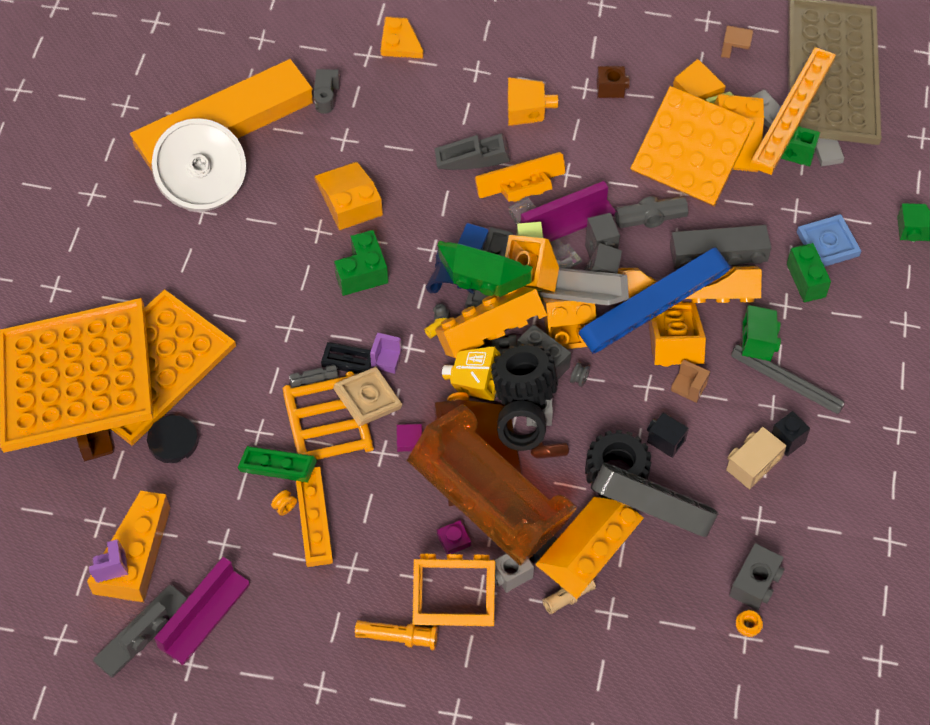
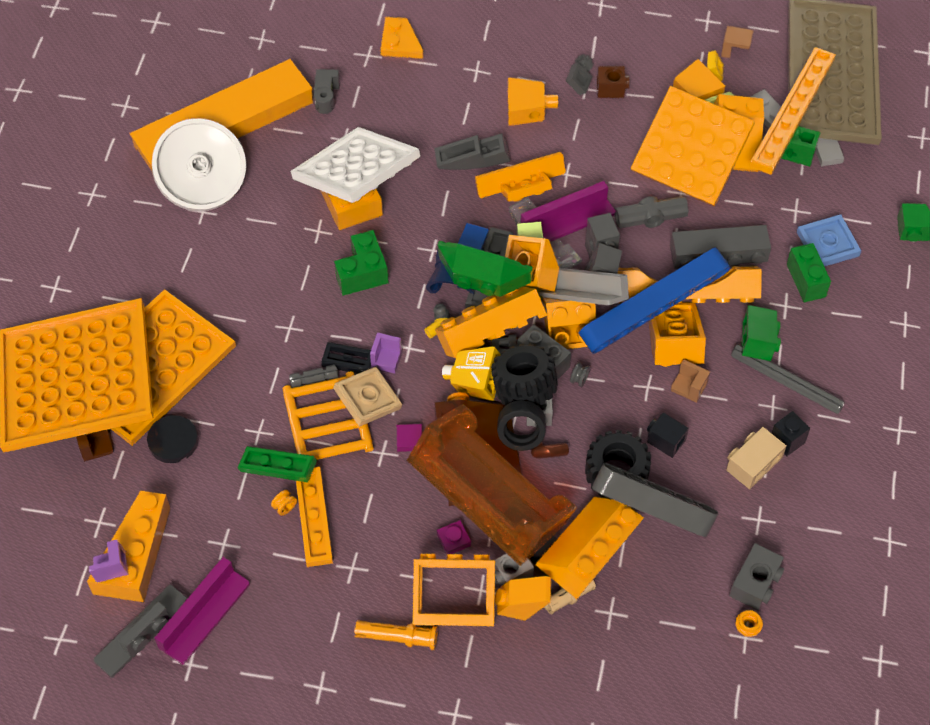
(355, 164): none -> white plate
(523, 597): none -> light orange slope
(578, 75): none -> dark grey plate
(715, 65): none -> yellow tile

